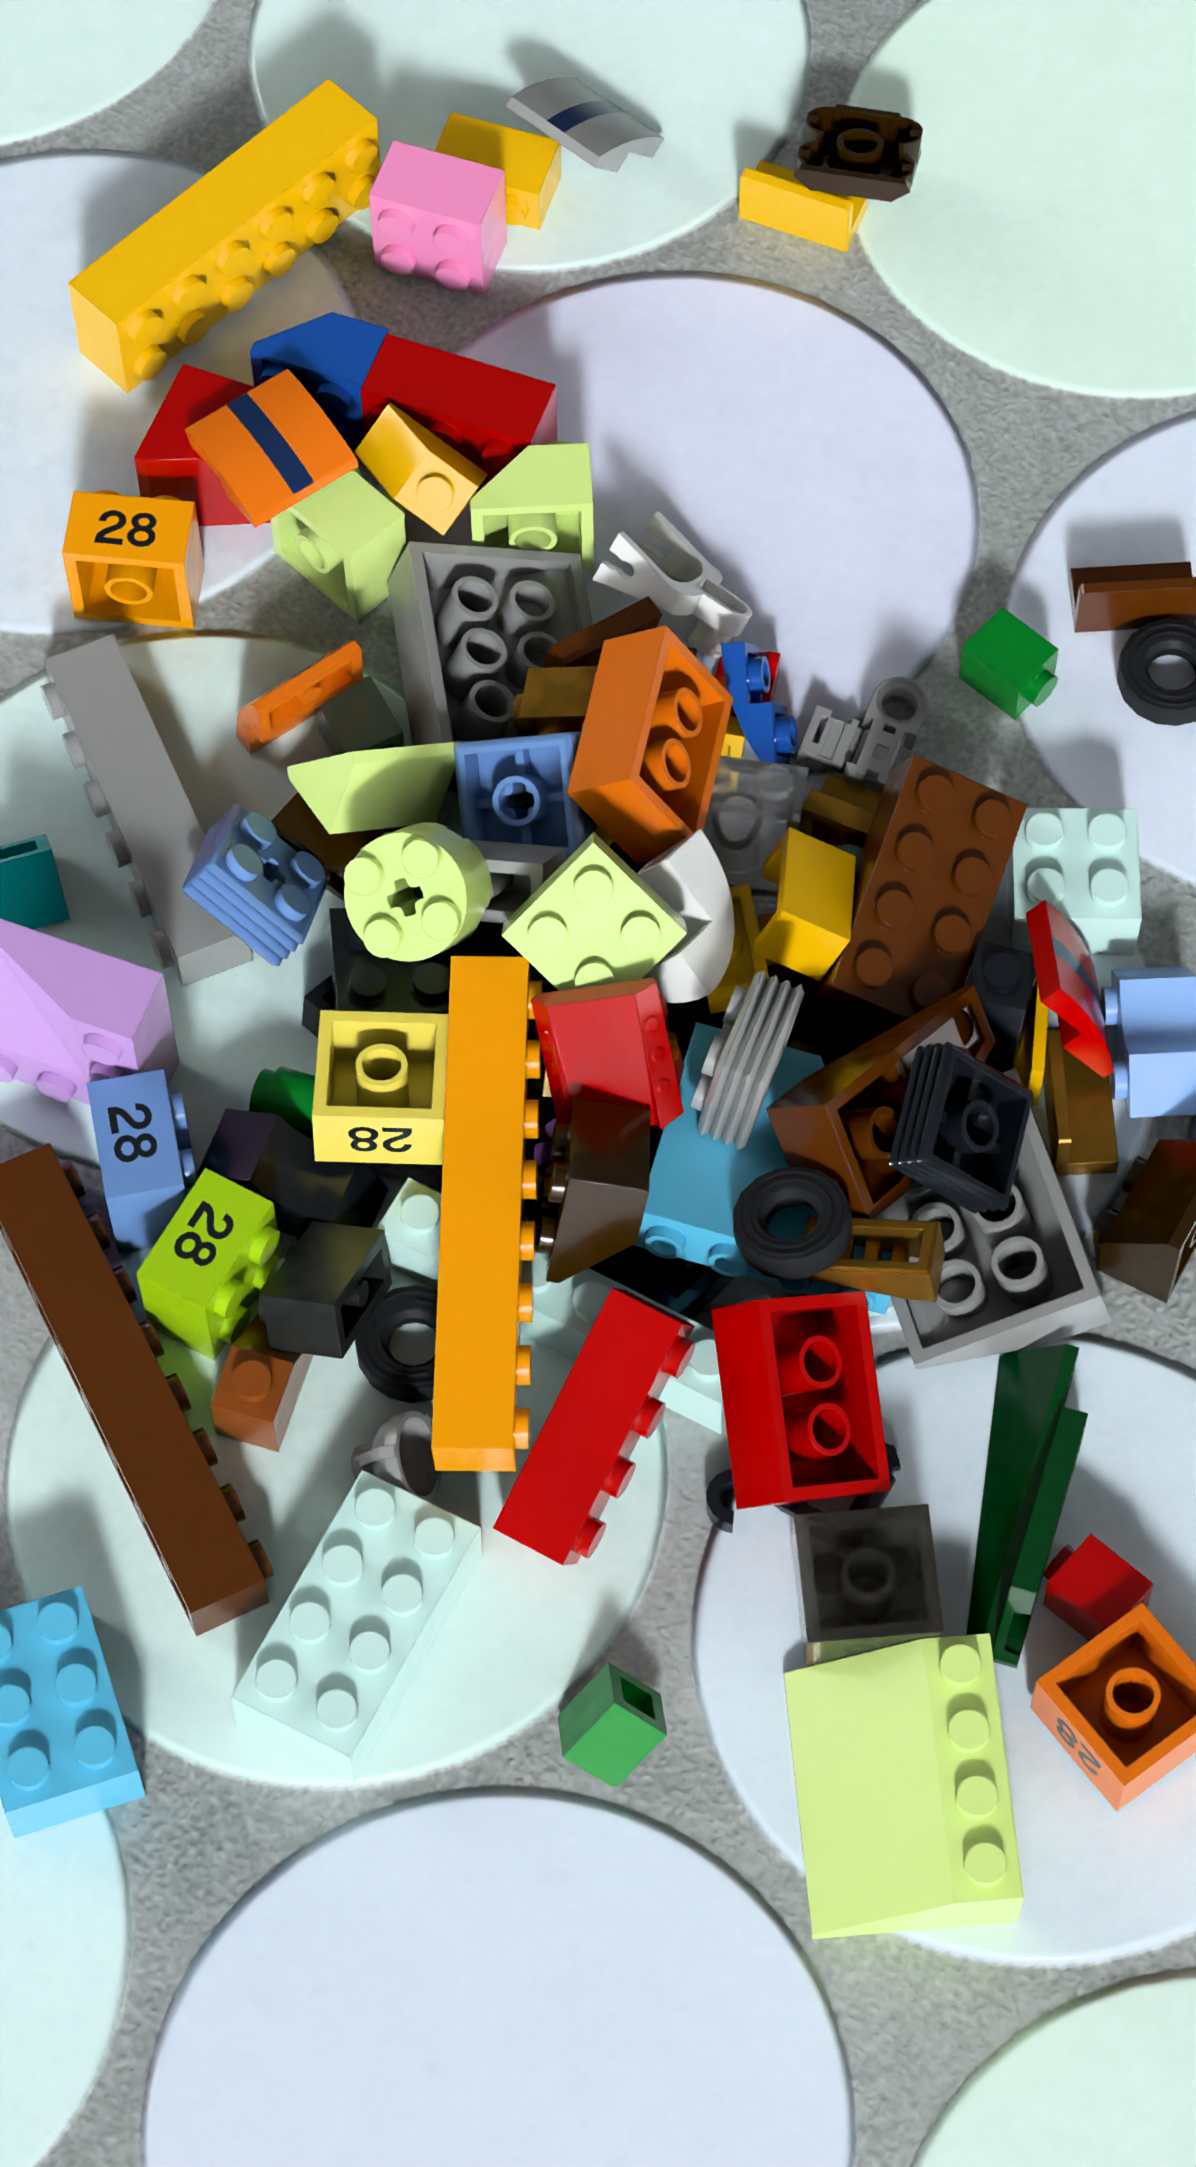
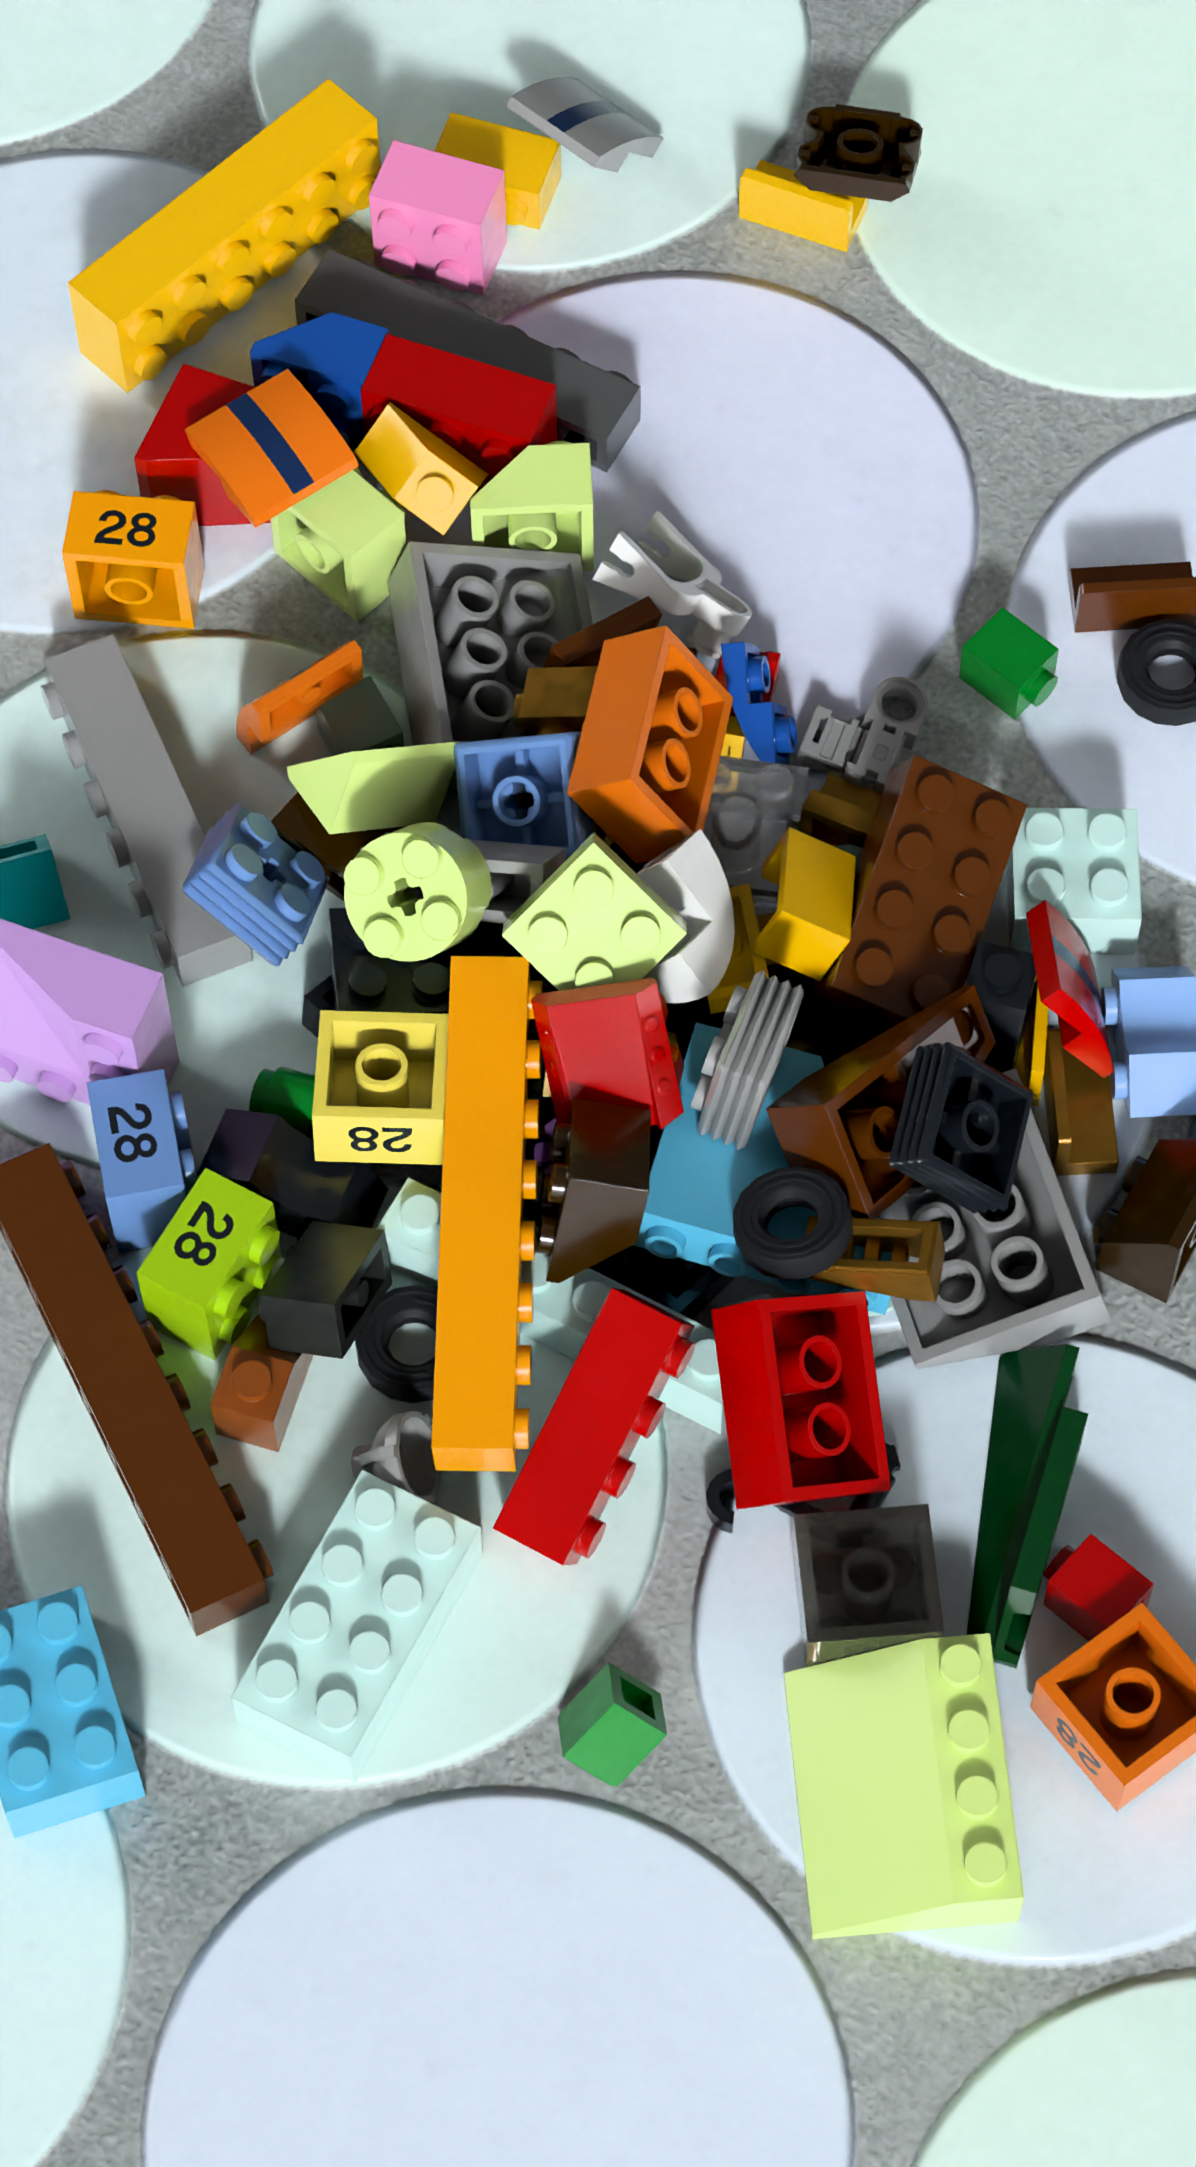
(591, 402): none -> dark grey brick

